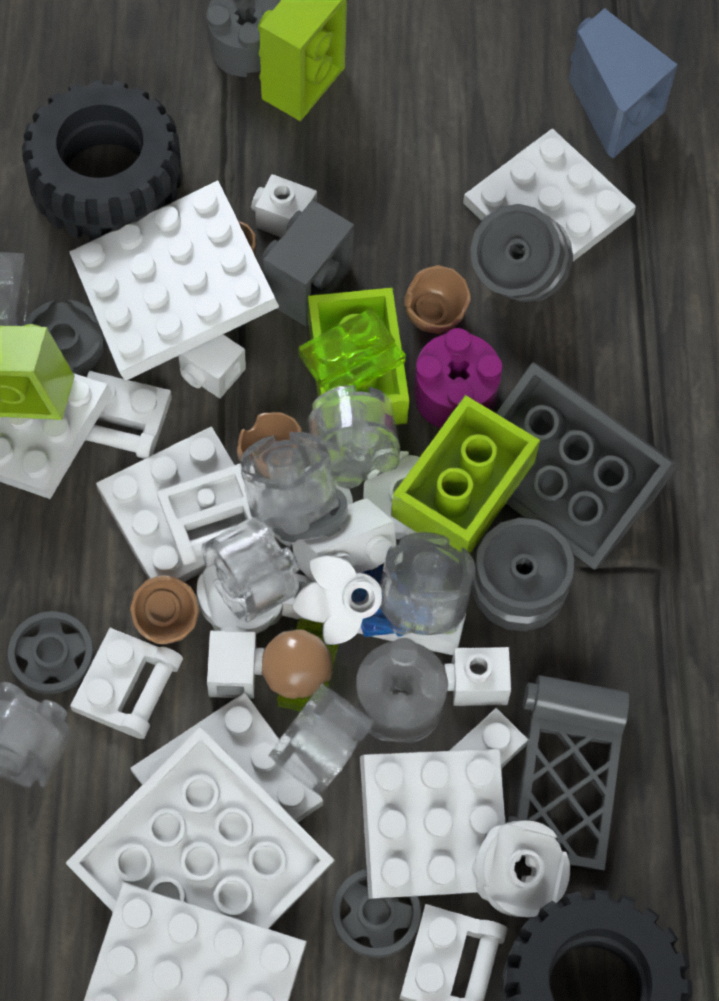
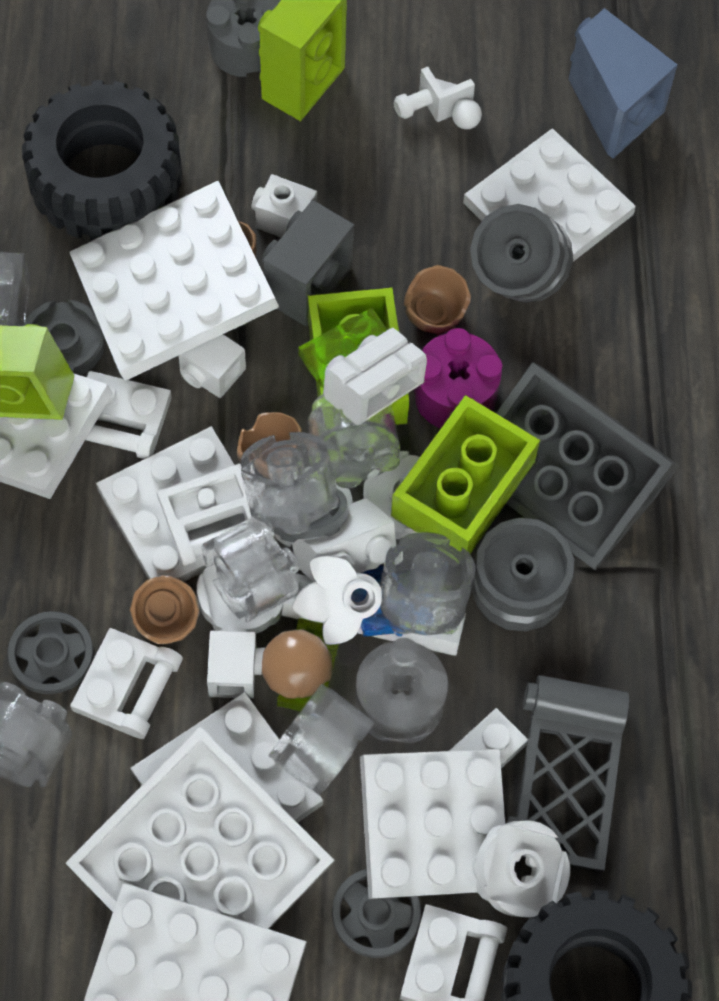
(374, 375): none -> white brick
(442, 100): none -> white piece
(479, 676): white brick -> none

